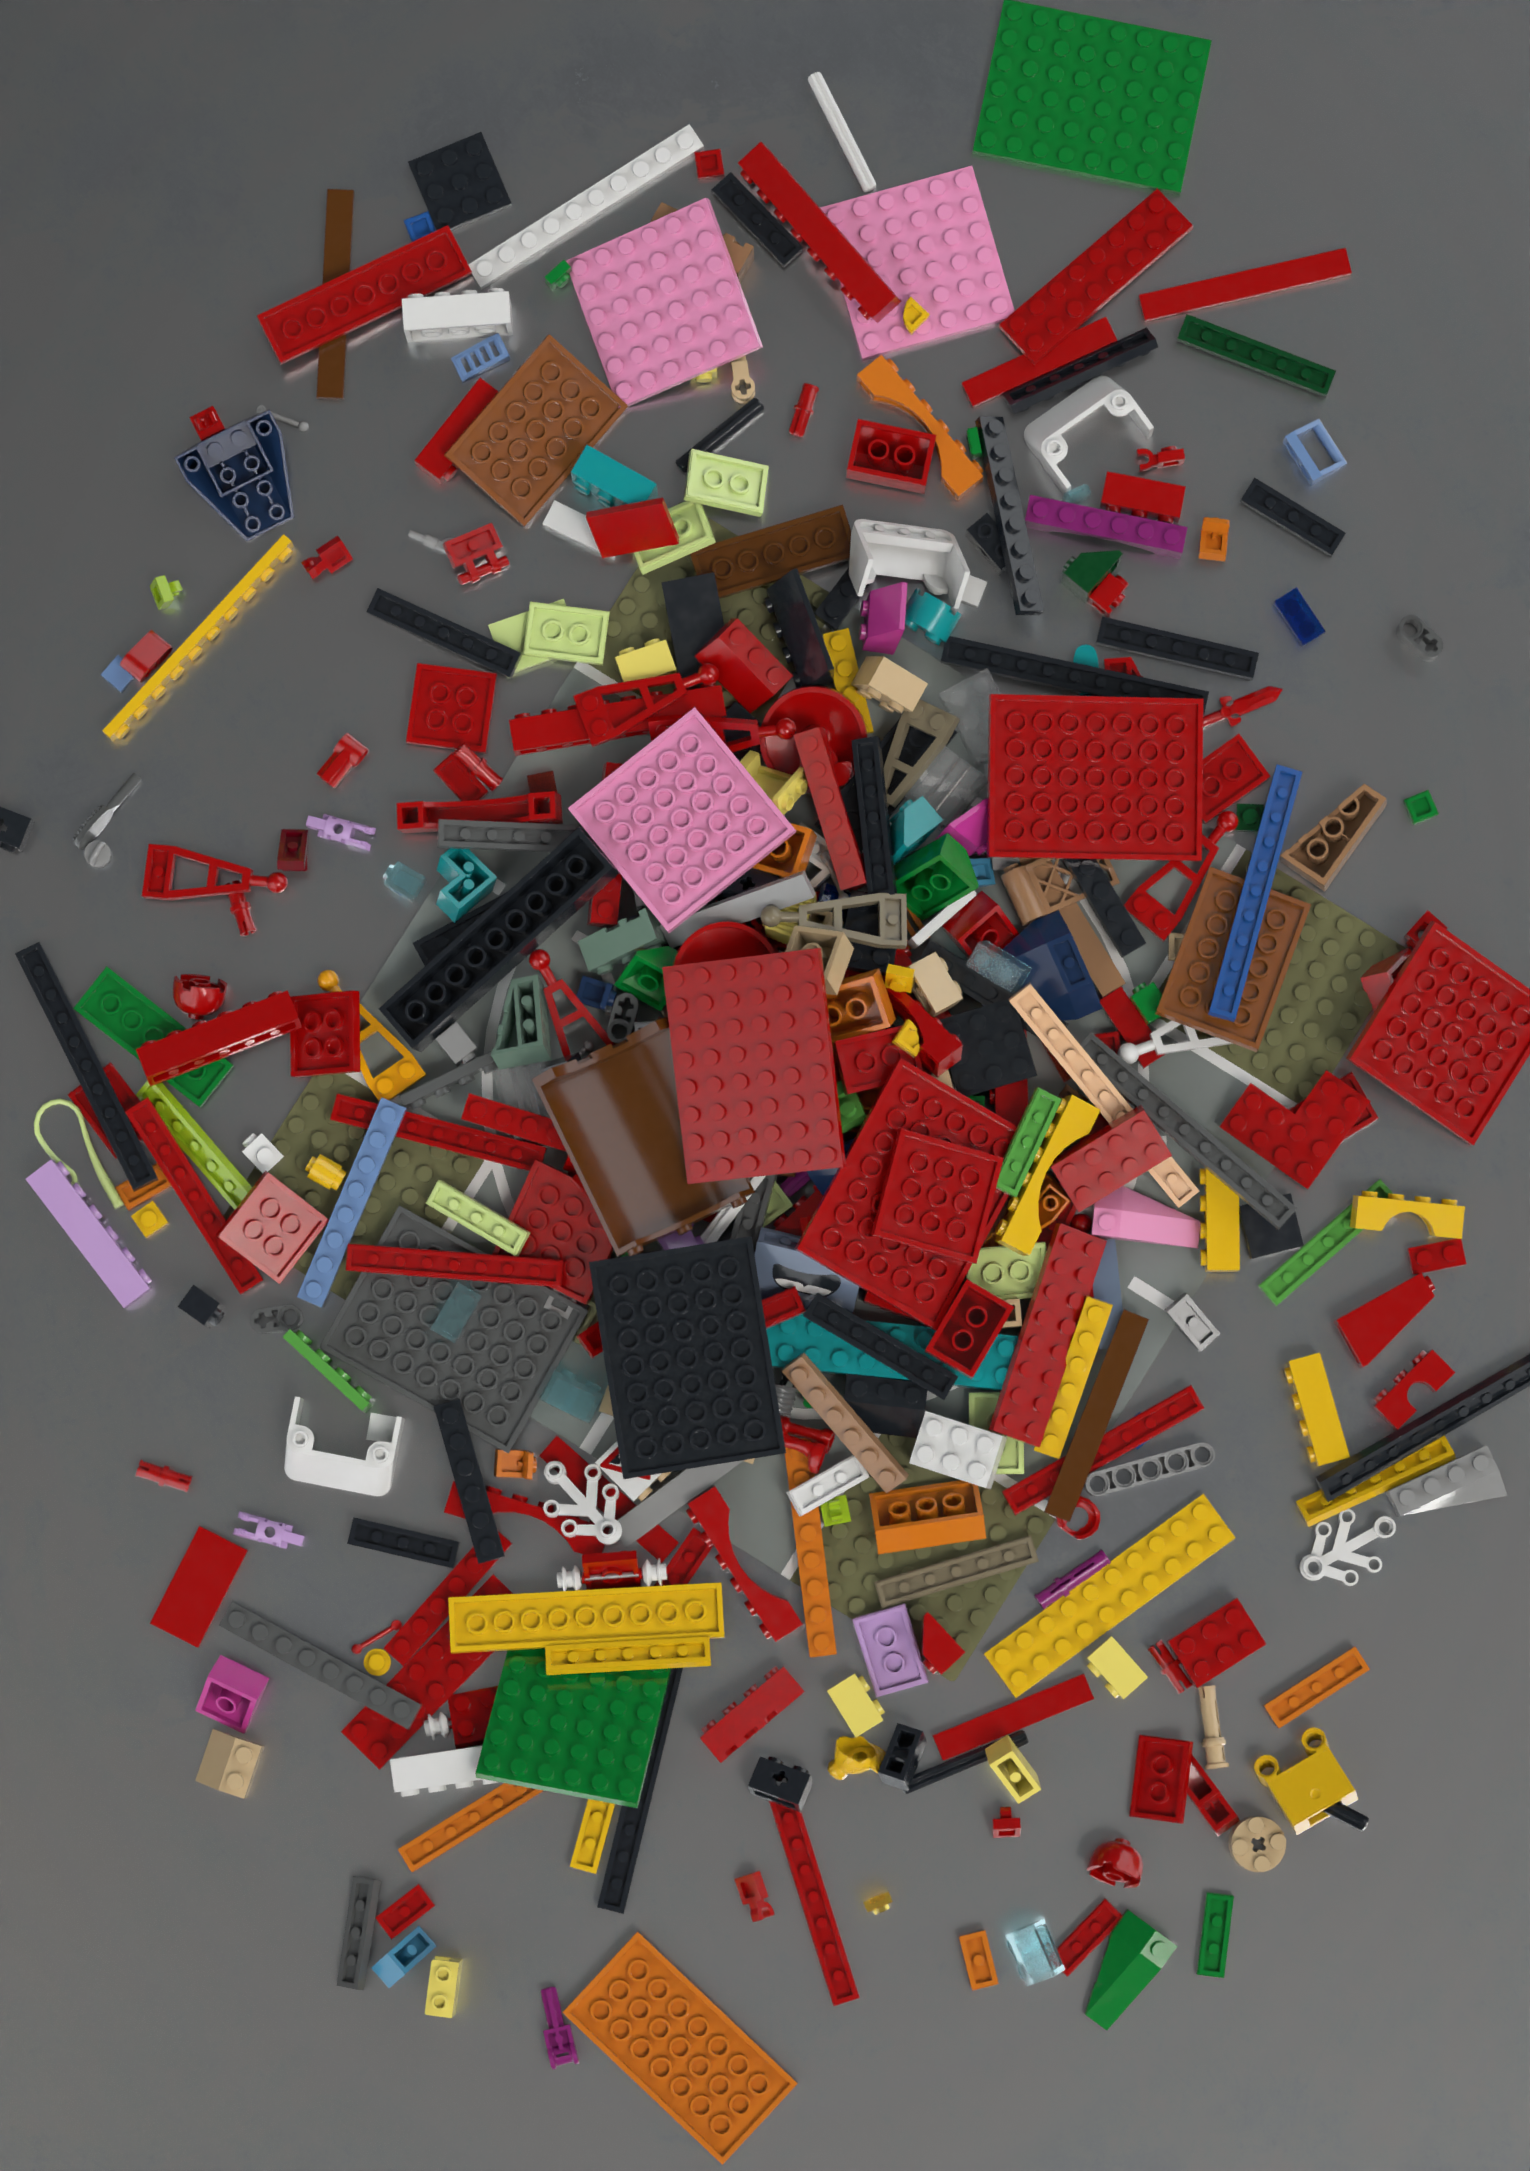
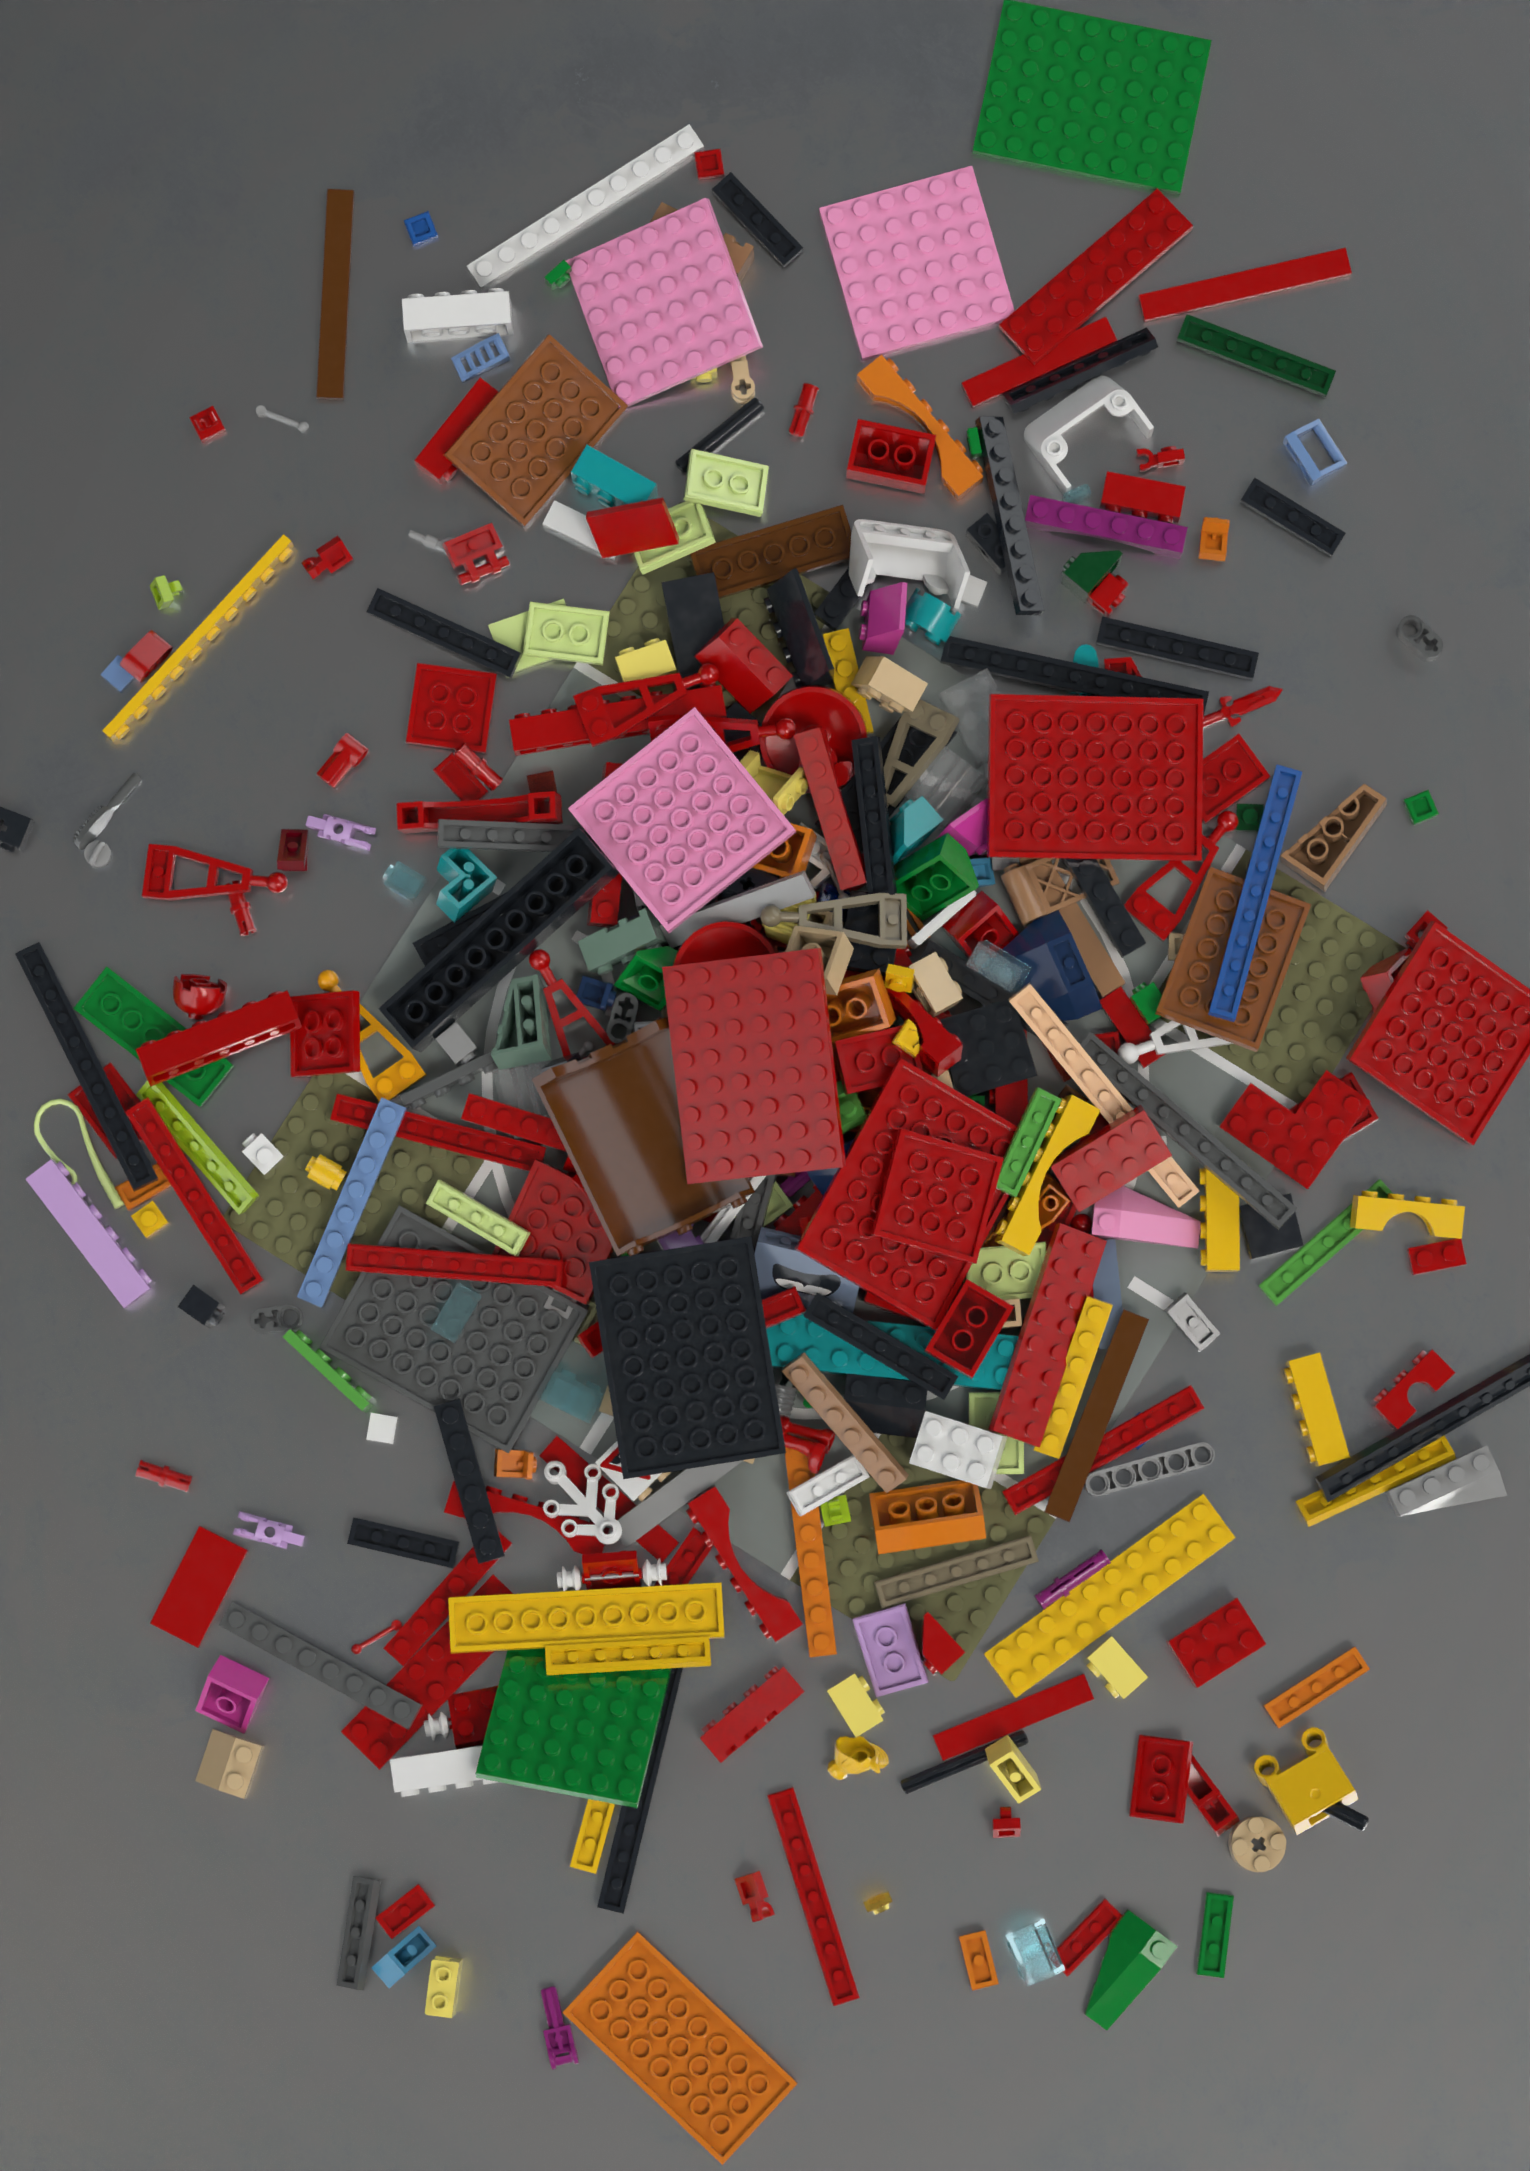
(242, 475): dark blue wedge -> none
(272, 1227): plate -> none
(320, 1468): white windscreen -> none
(363, 294): red plate -> none
(377, 1662): yellow plate -> none
(460, 183): black plate -> none
(464, 1824): orange plate -> none
(789, 1794): black brick -> none
(819, 232): red brick -> none
(842, 132): white axle -> none
(902, 1757): black brick -> none
(914, 315): yellow tile -> none
(1092, 1524): red piece -> none
(1116, 1862): red cylinder -> none
(1170, 1667): red pin -> none
(1213, 1741): tan pin -> none
(1299, 617): clear blue plate -> none
(1343, 1550): white plant -> none
(1381, 1319): red slope -> none

